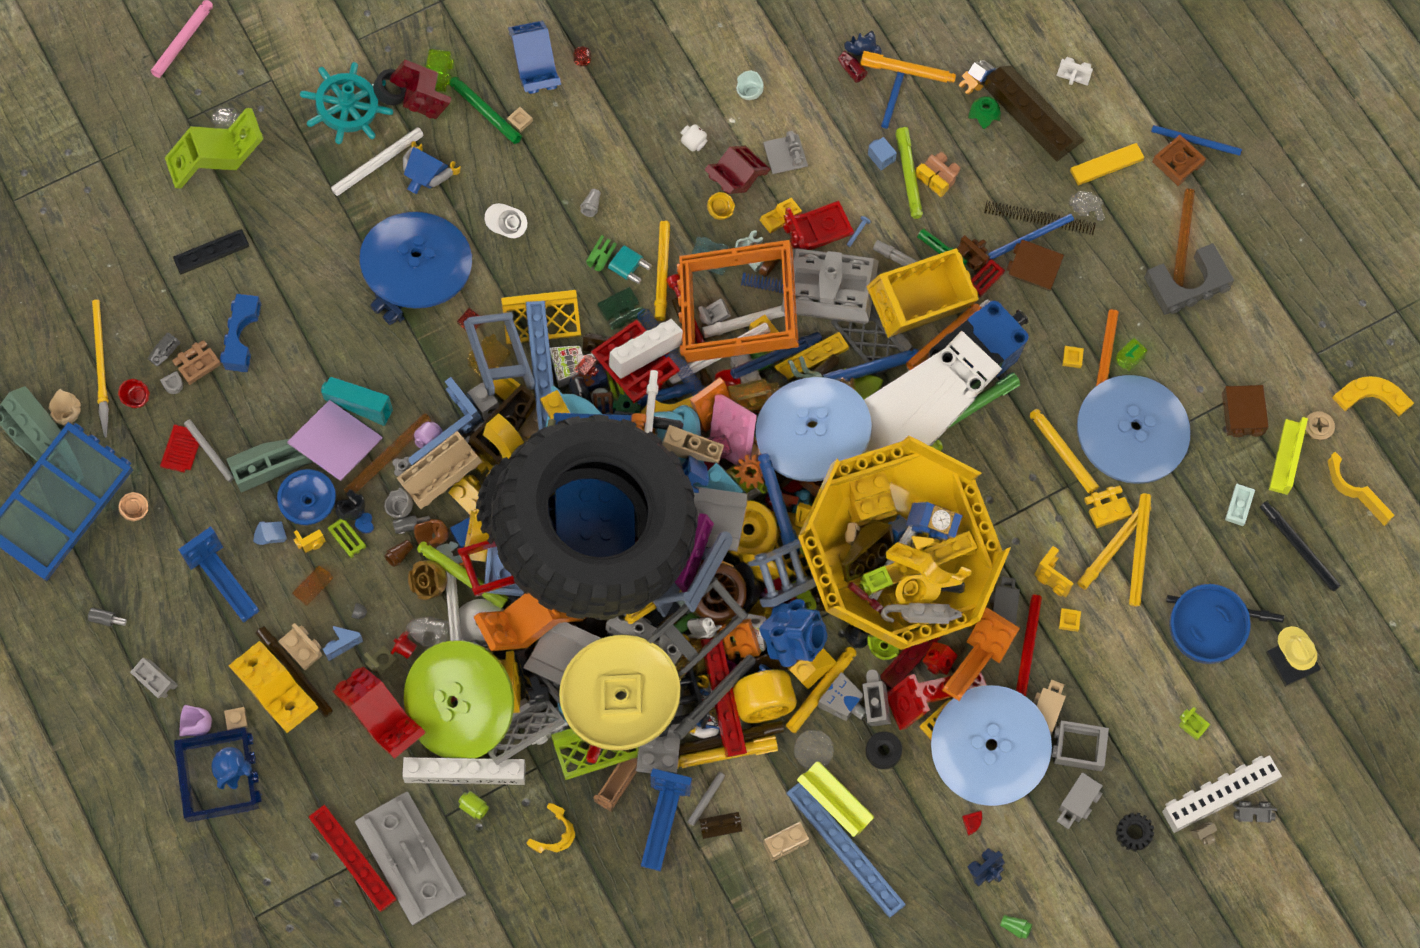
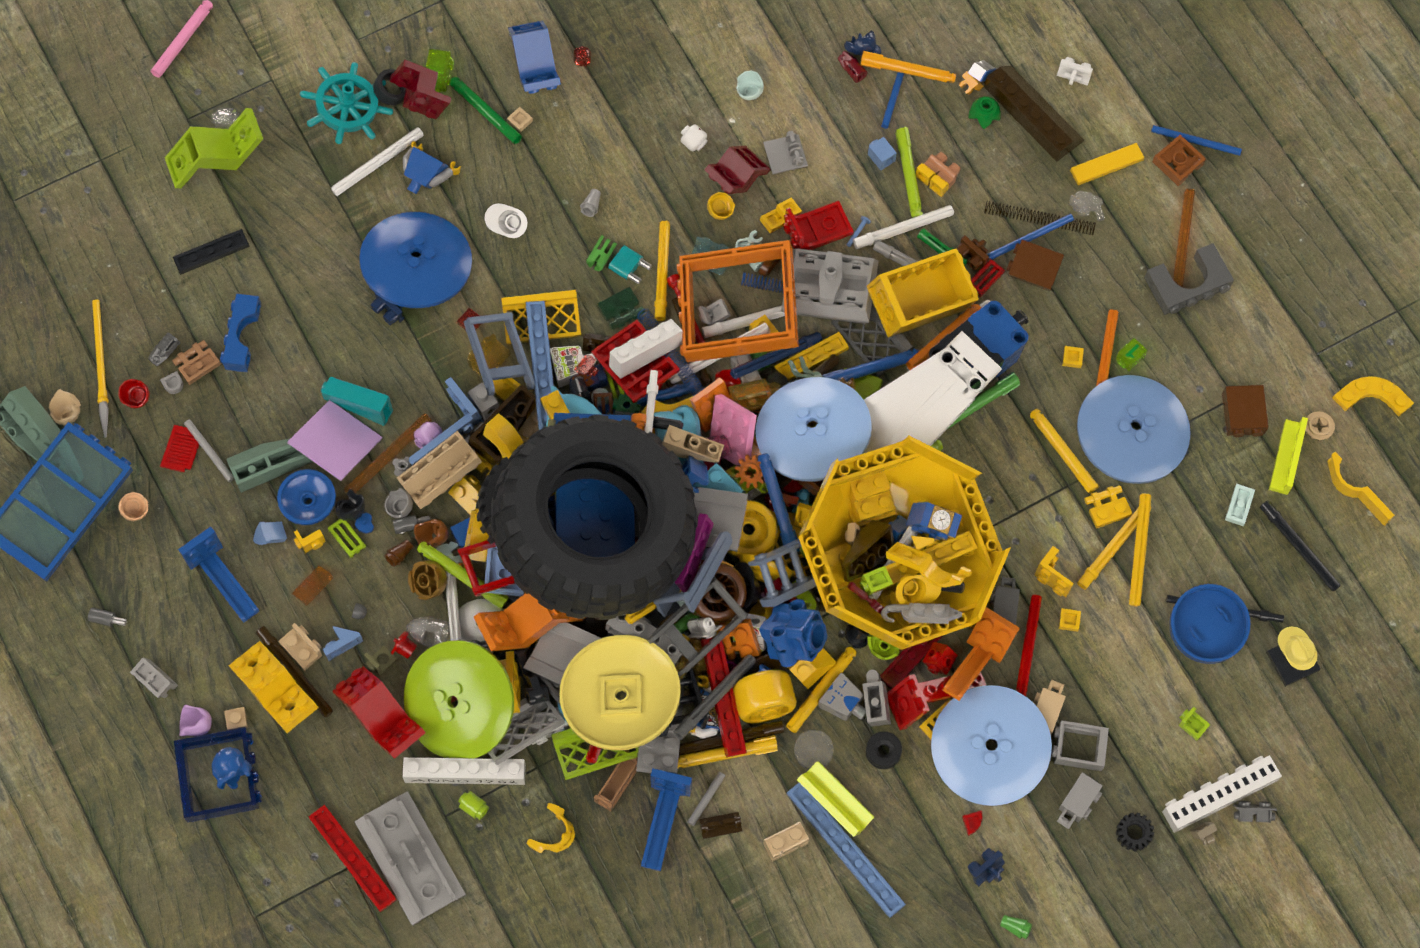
(902, 227): none -> white axle

